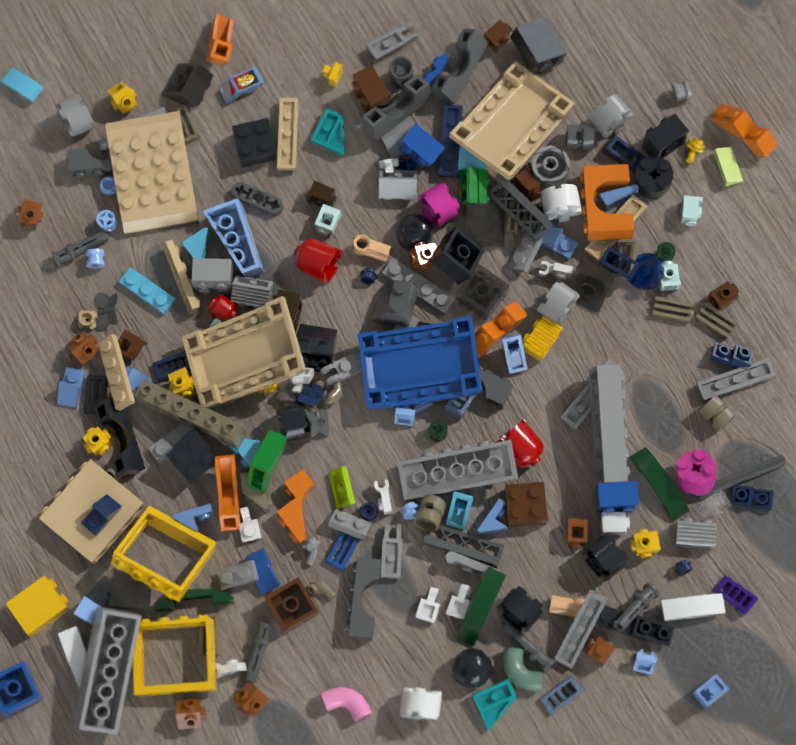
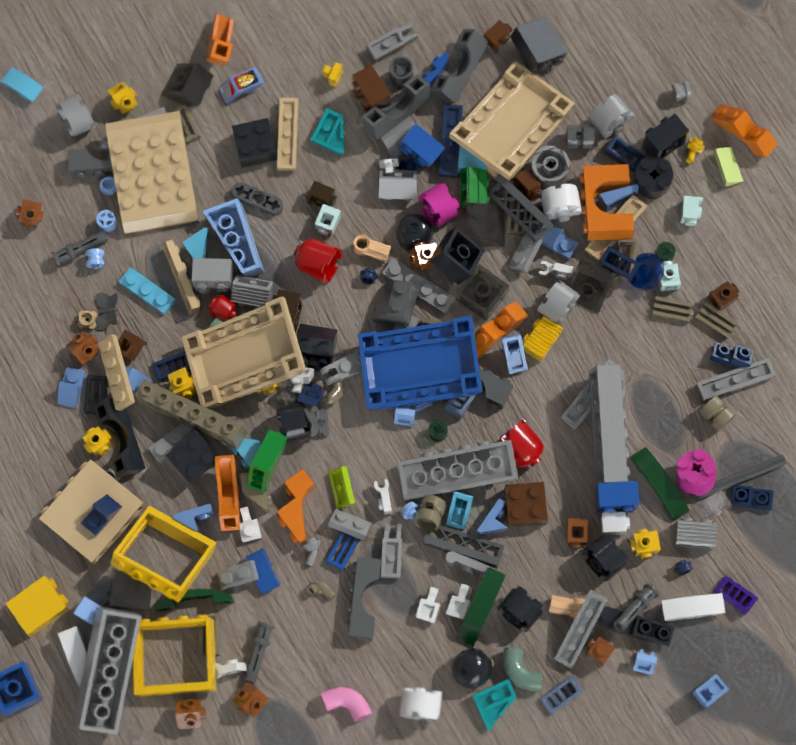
(291, 605): reddish brown brick -> none
(373, 511): dark blue plate -> none
(535, 654): dark grey pin -> none

